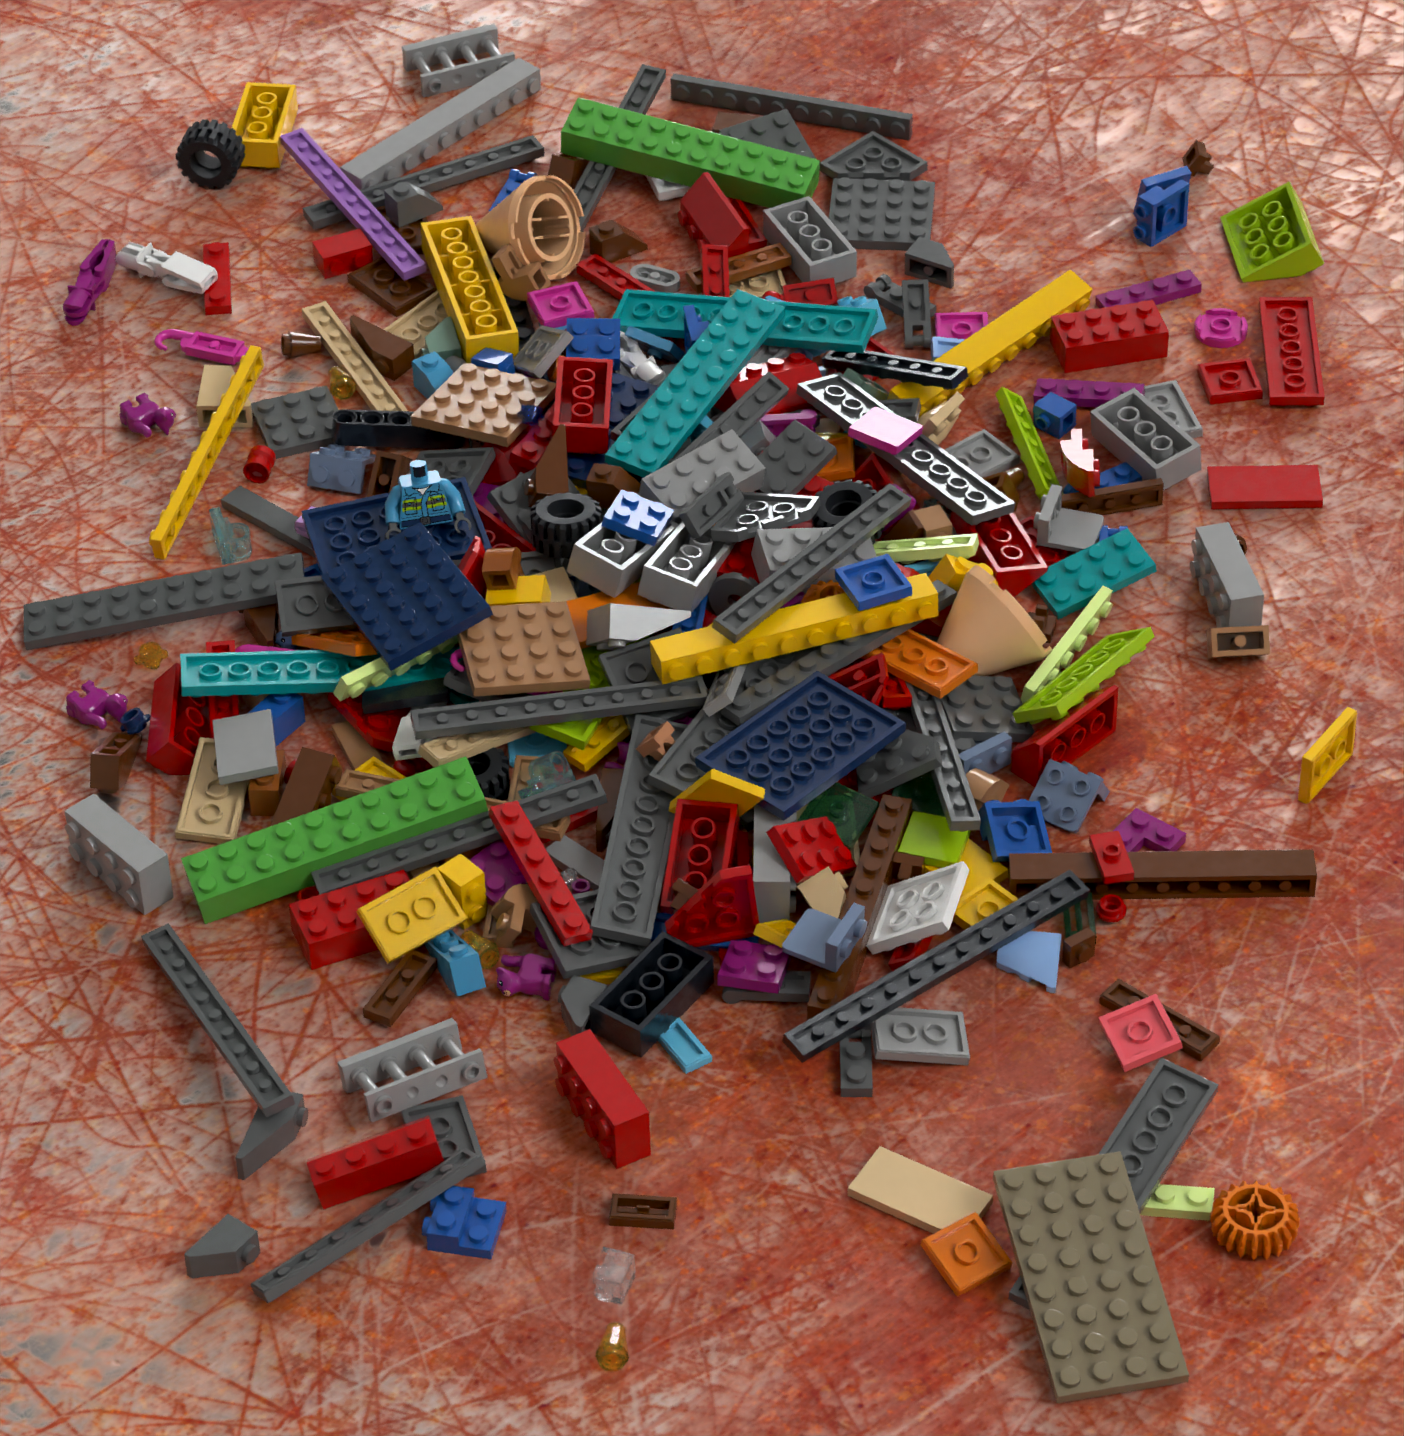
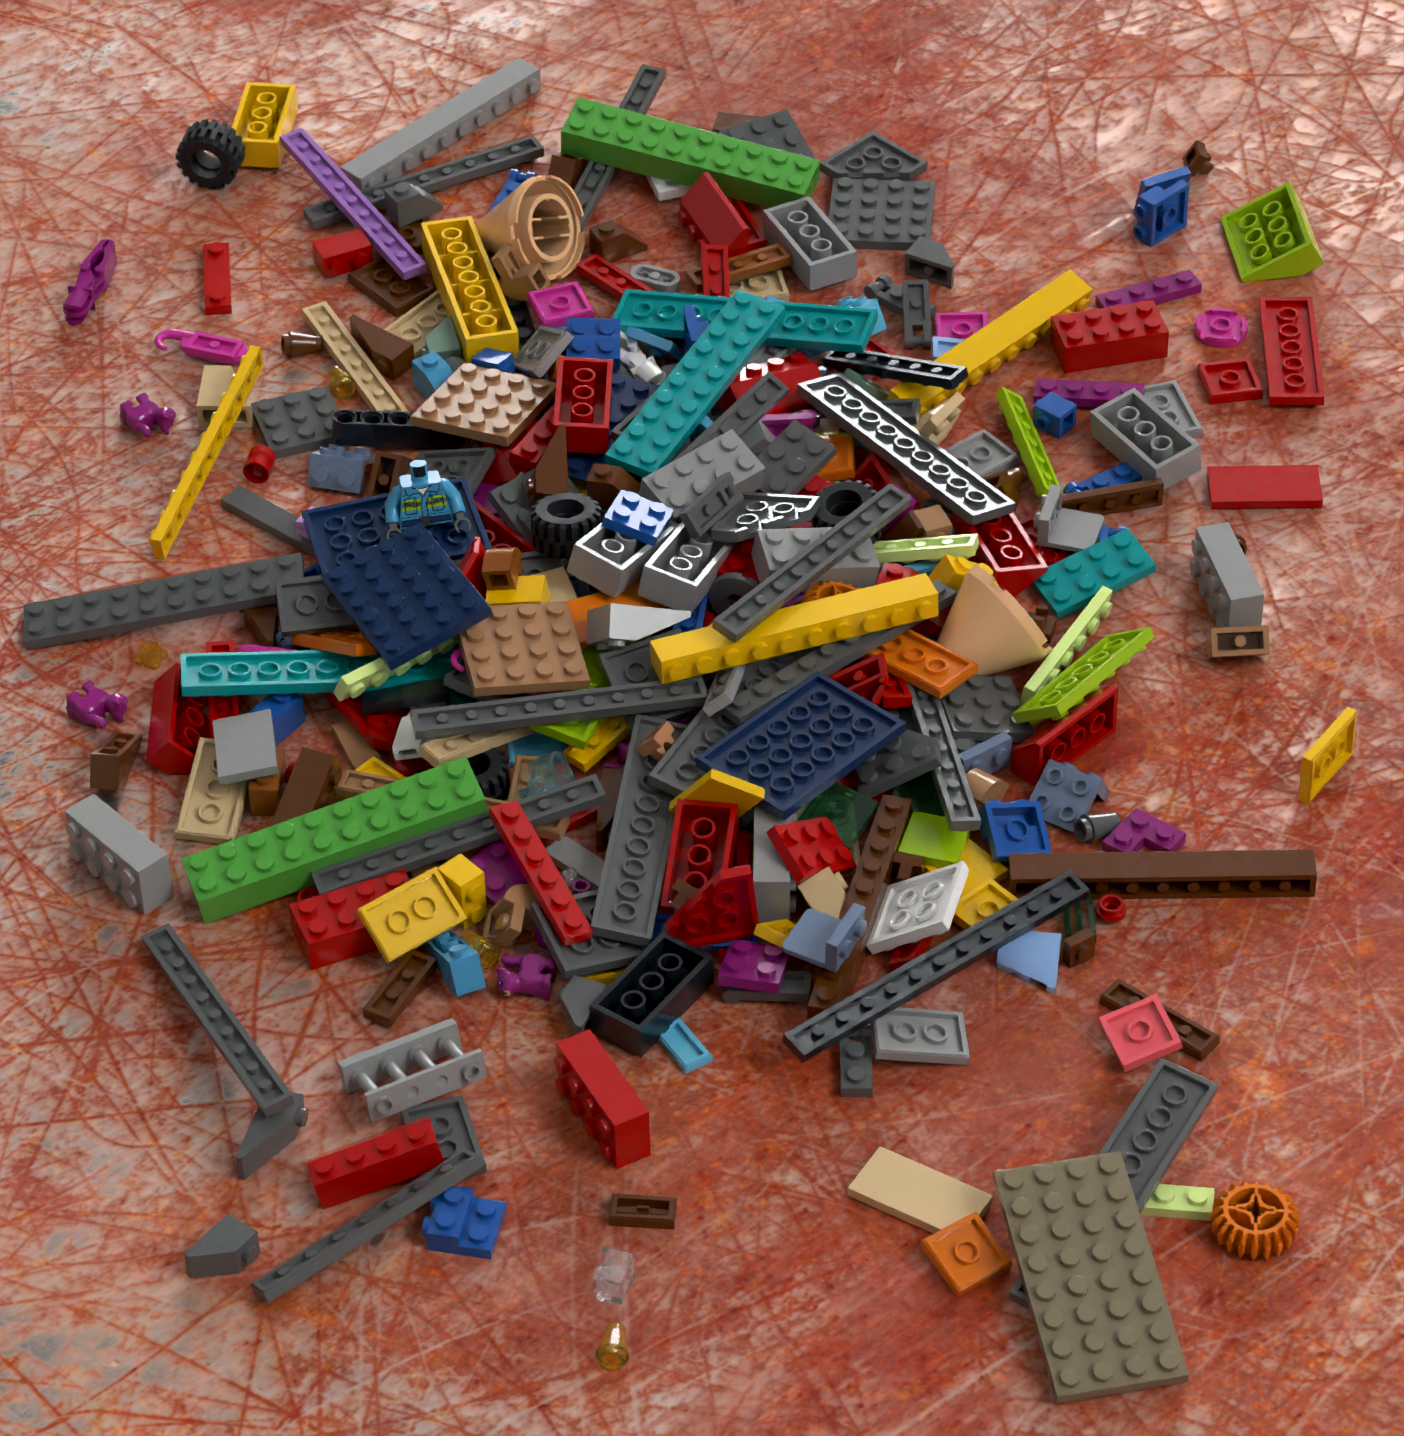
(134, 721): dark blue plate -> none
(176, 270): white arm -> none
(231, 539): clear light blue plate -> none
(454, 47): light grey fence -> none
(531, 414): clear blue plate -> none
(800, 107): dark grey plate -> none
(811, 292): red plate -> none
(873, 582): blue plate -> none
(885, 430): tile -> none
(1079, 464): red slope -> none
(1095, 826): none -> dark grey cone
(1111, 857): red plate -> none

